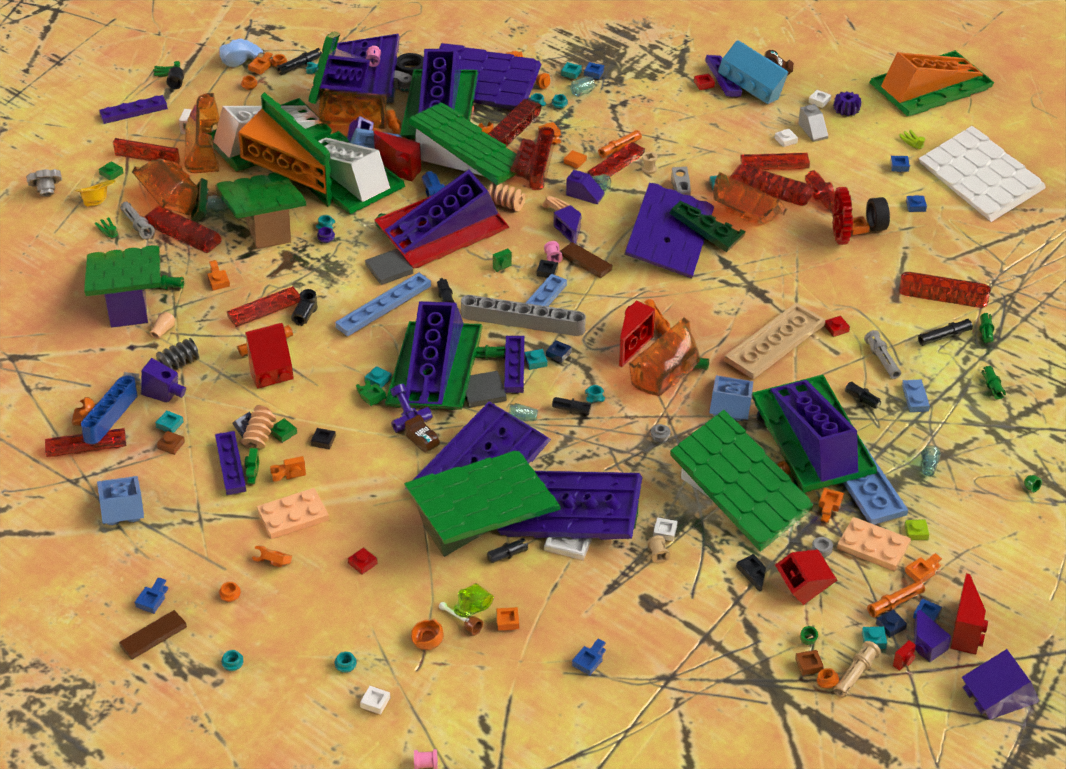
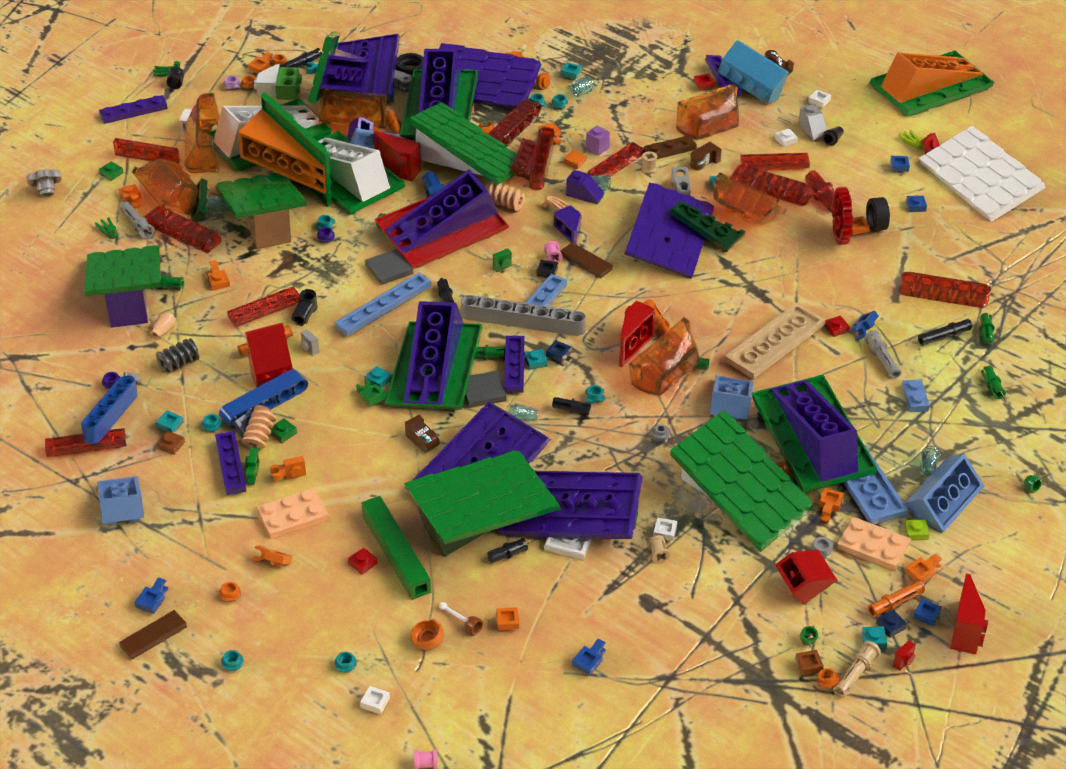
(82, 412): orange hair -> none
(95, 194): yellow piece -> none
(109, 379): none -> dark purple plate
(130, 194): none -> orange plate
(160, 382): dark purple torso -> none
(211, 422): none -> teal plate
(231, 82): none -> lavender plate
(238, 52): light blue piece -> none
(267, 81): none -> white slope
(268, 395): none -> blue beam
(288, 83): none -> bright green brick
(309, 342): none -> light grey plate
(323, 438): black tile -> none
(375, 56): bright pink bush -> none
(396, 547): none -> green brick
(399, 423): dark purple bar -> none
(472, 600): clear neon green piece -> none
(594, 70): blue plate -> none
(597, 140): none -> medium lavender brick
(614, 146): orange pin -> none
(672, 147): none -> reddish brown plate
(705, 155): none -> reddish brown leg
(708, 113): none -> clear orange windscreen
(753, 570): black tile -> none
(832, 135): none -> black cone
(847, 103): dark purple gear -> none
(863, 395): black axle -> none
(864, 323): none -> blue plate
(929, 637): dark purple slope -> none
(930, 142): none -> red plate
(945, 493): none -> medium blue slope
(999, 686): dark purple slope -> none

